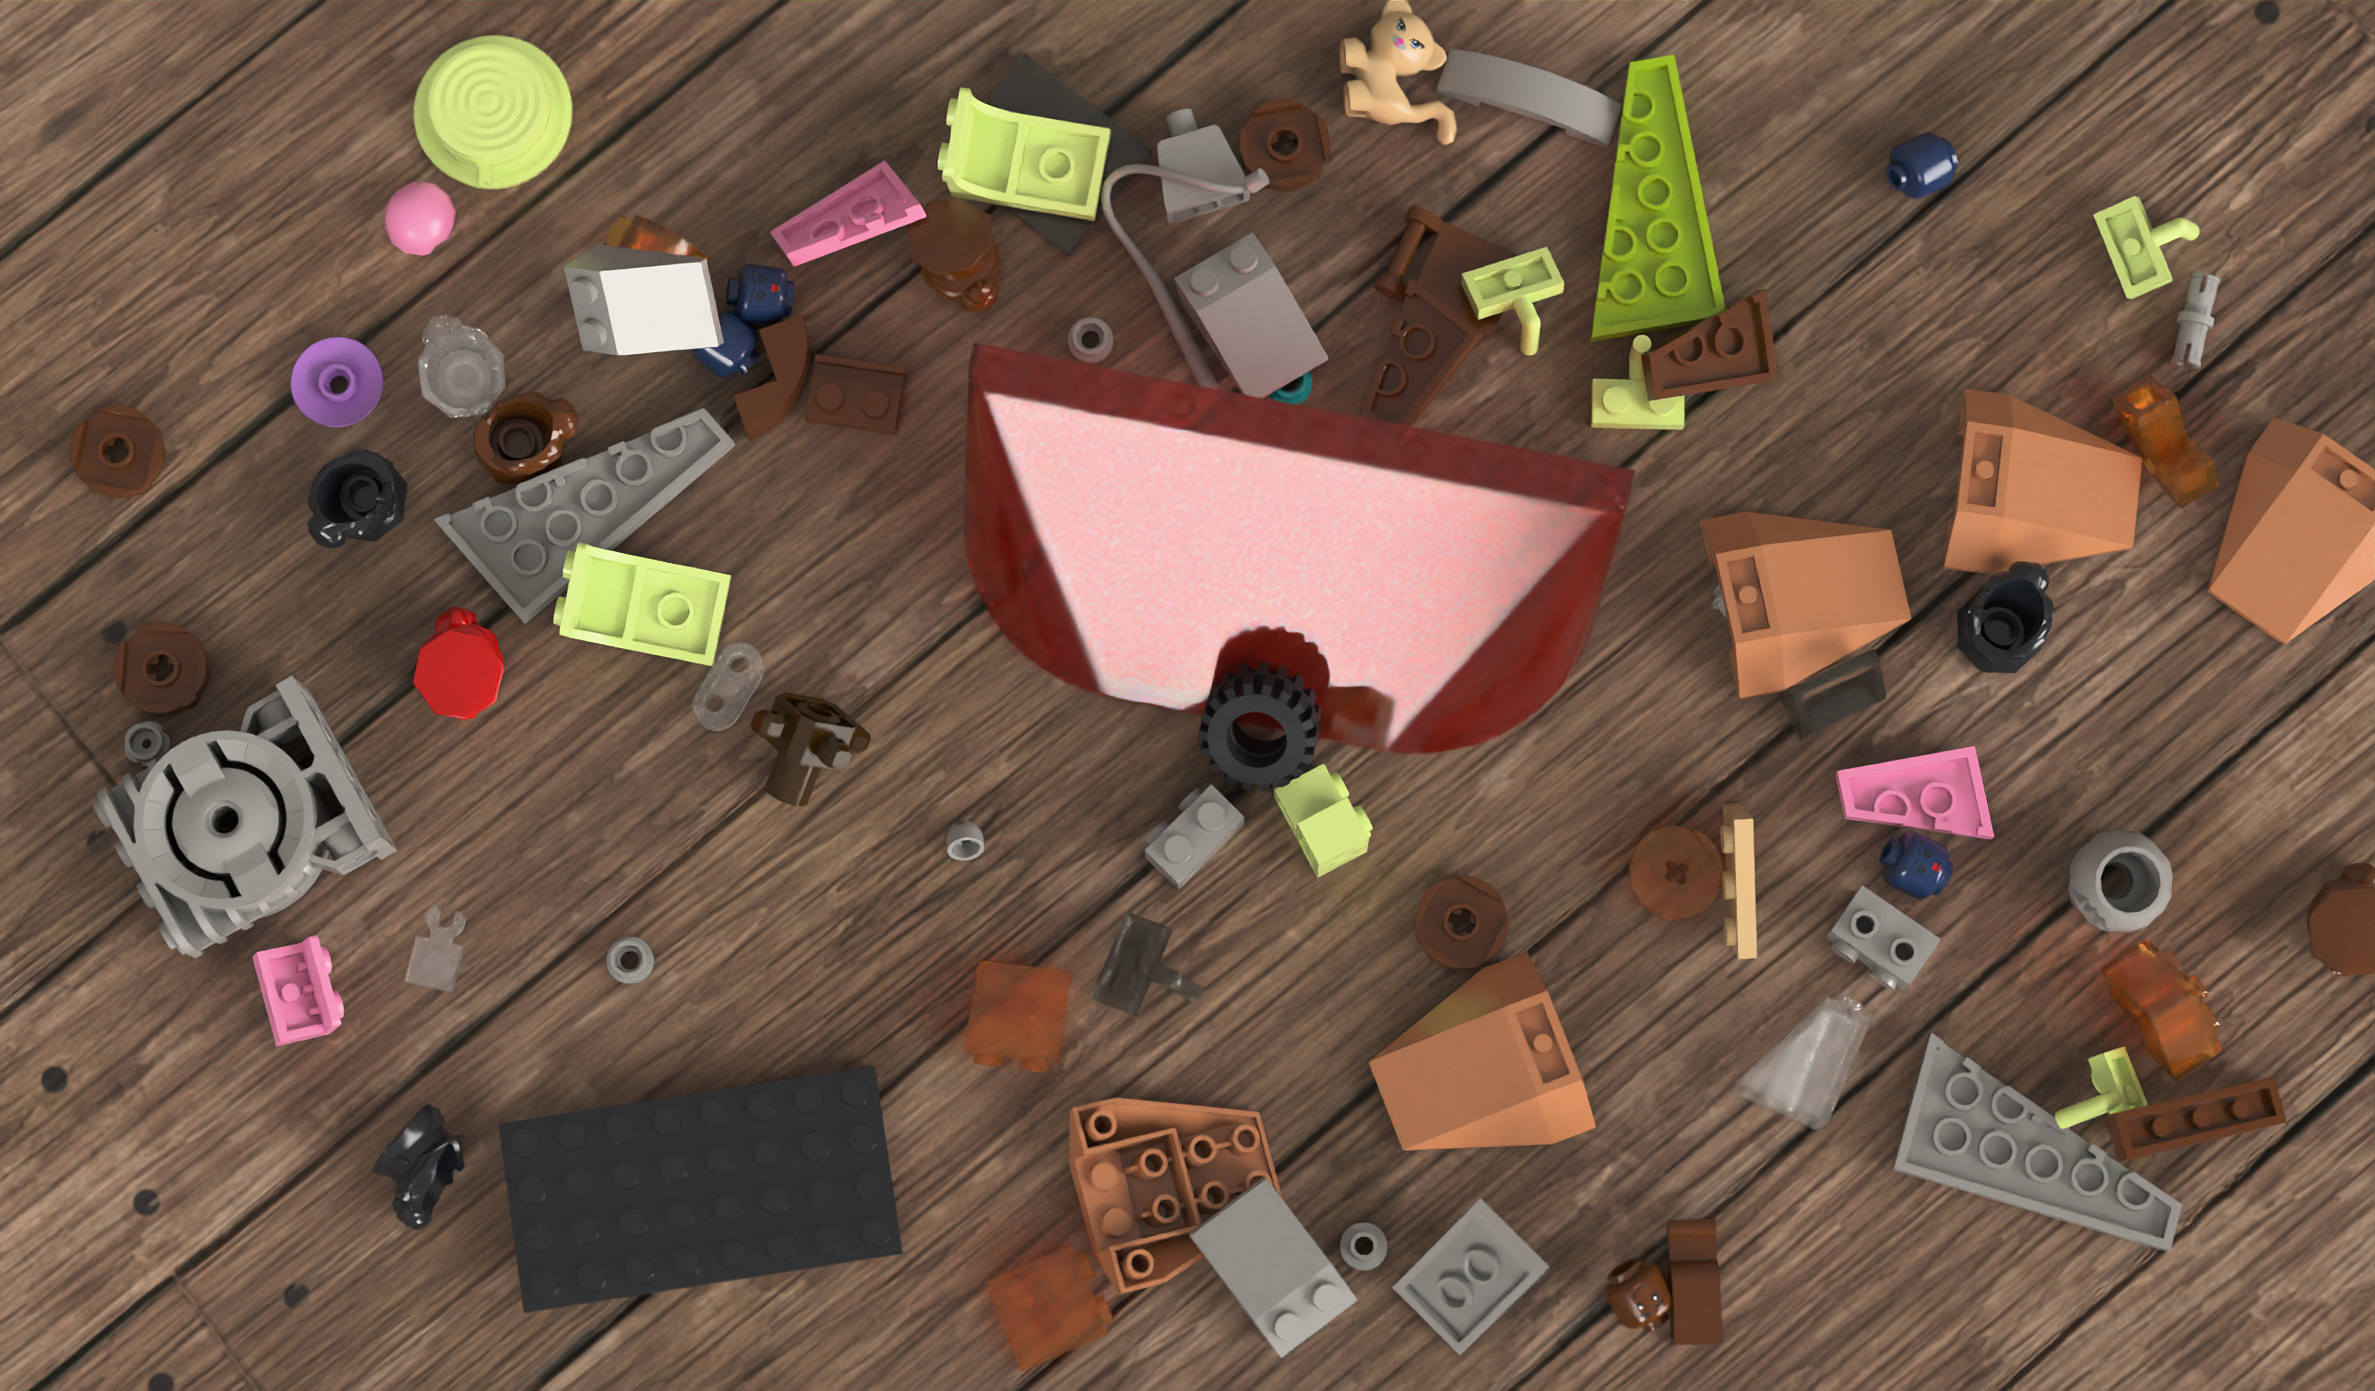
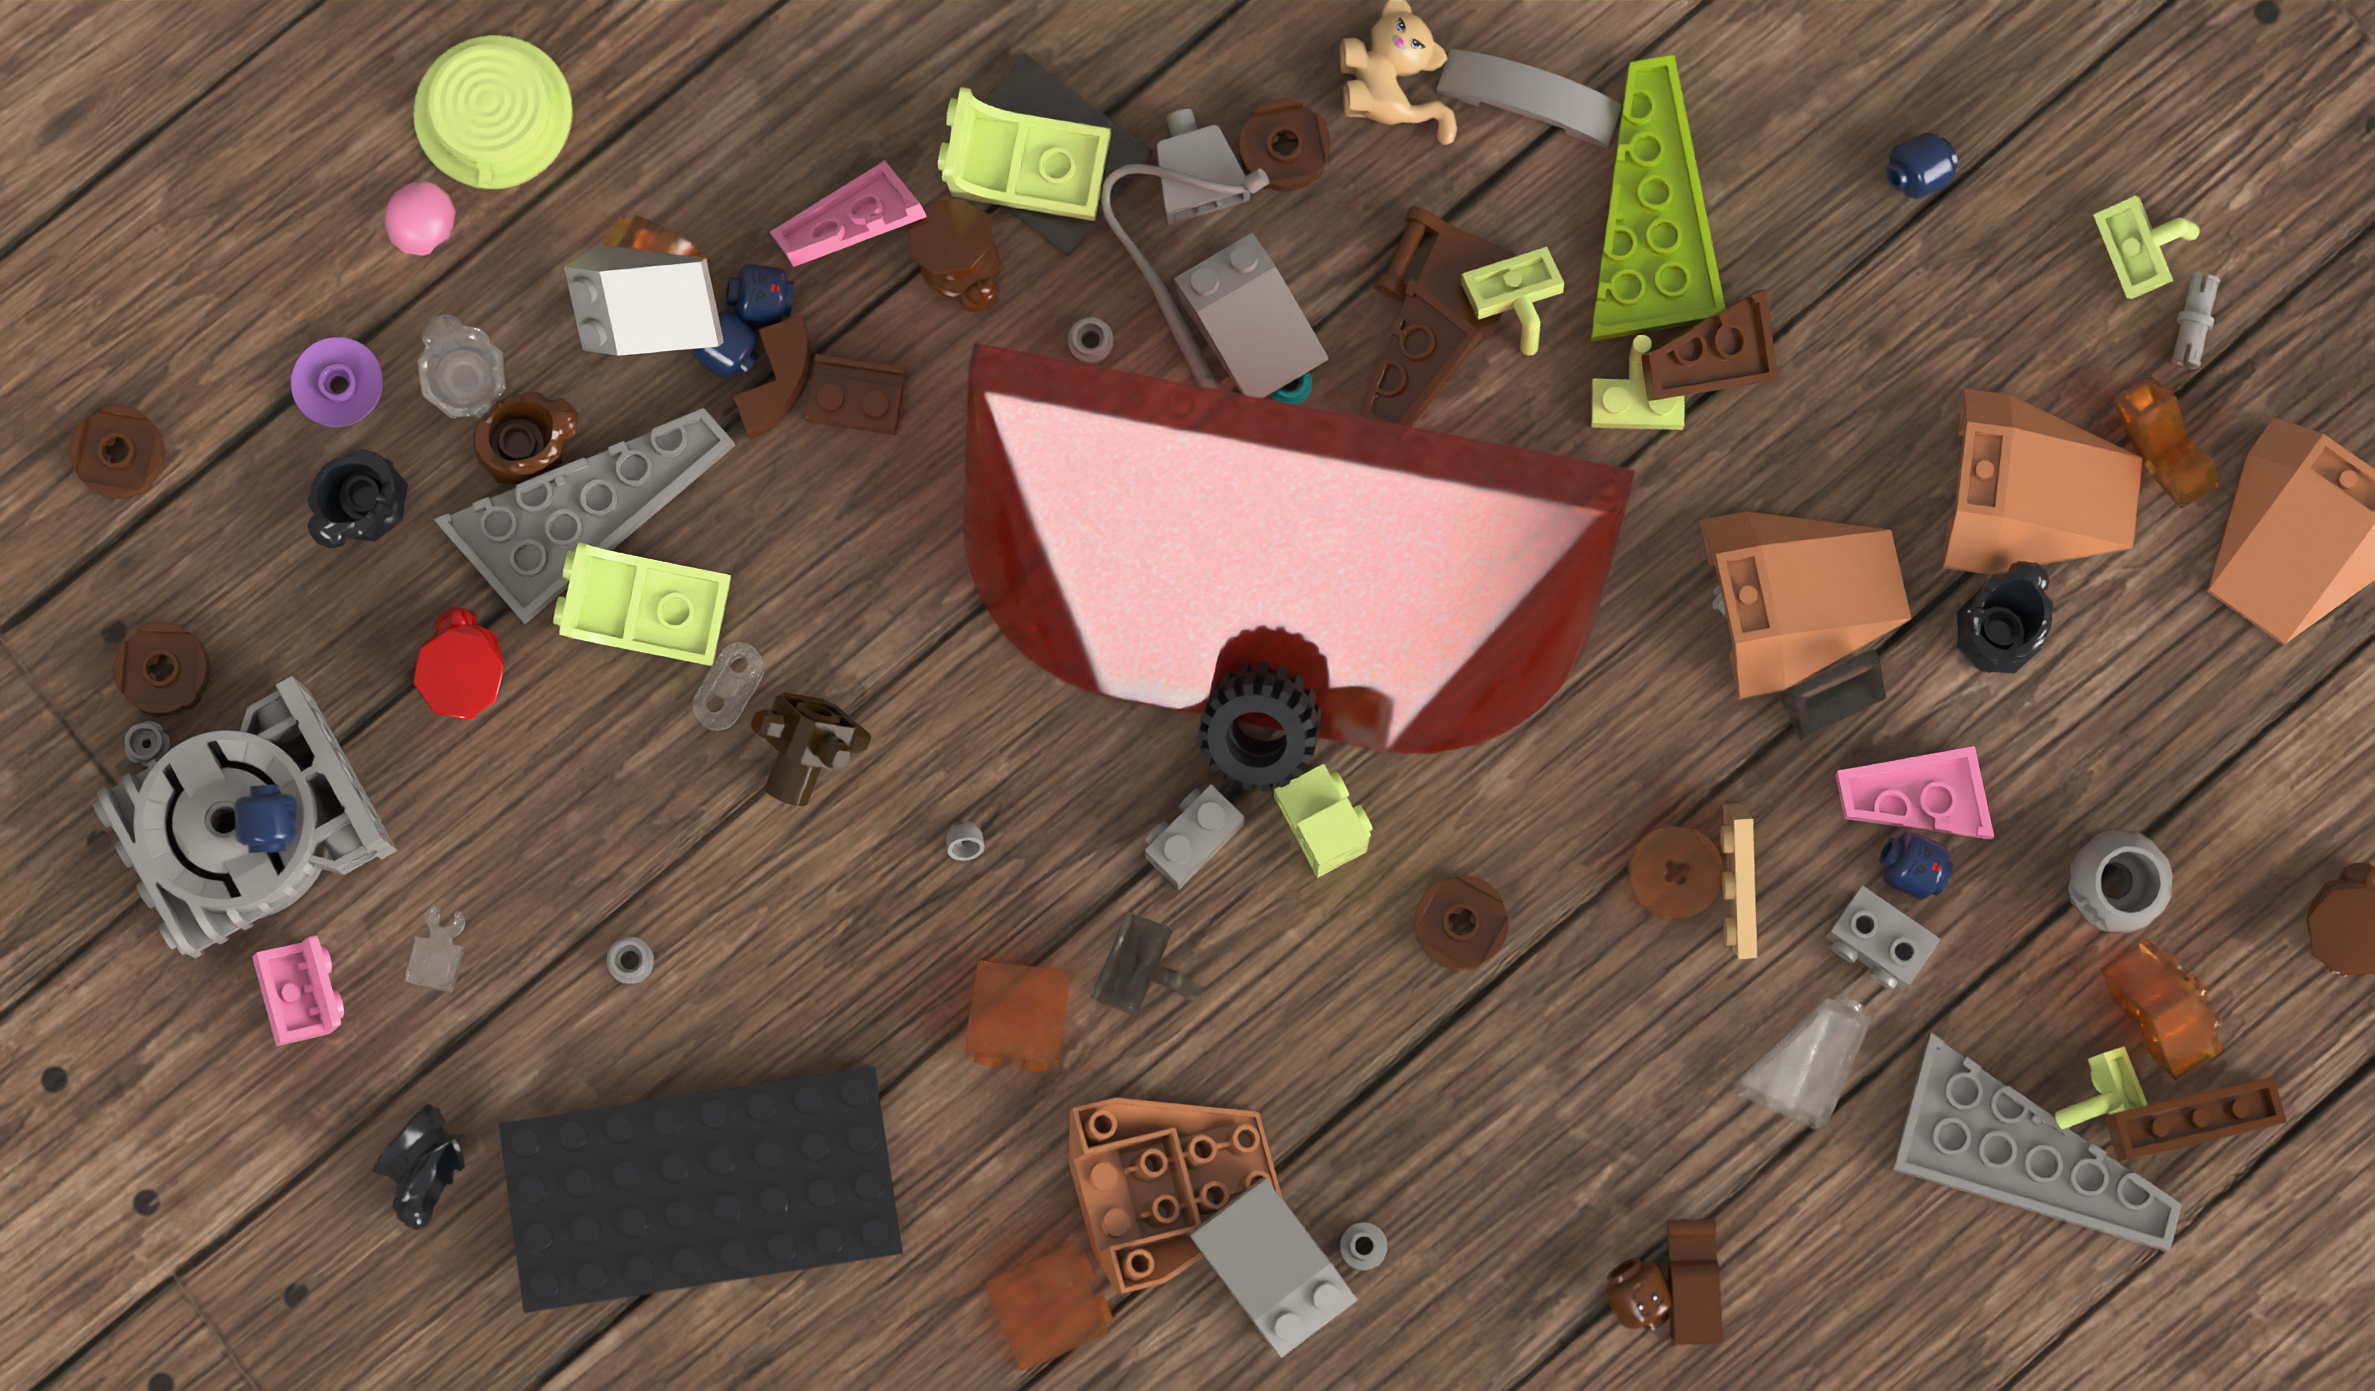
(266, 819): none -> dark blue head
(1470, 1276): light grey plate -> none
(1485, 1068): nougat wedge -> none

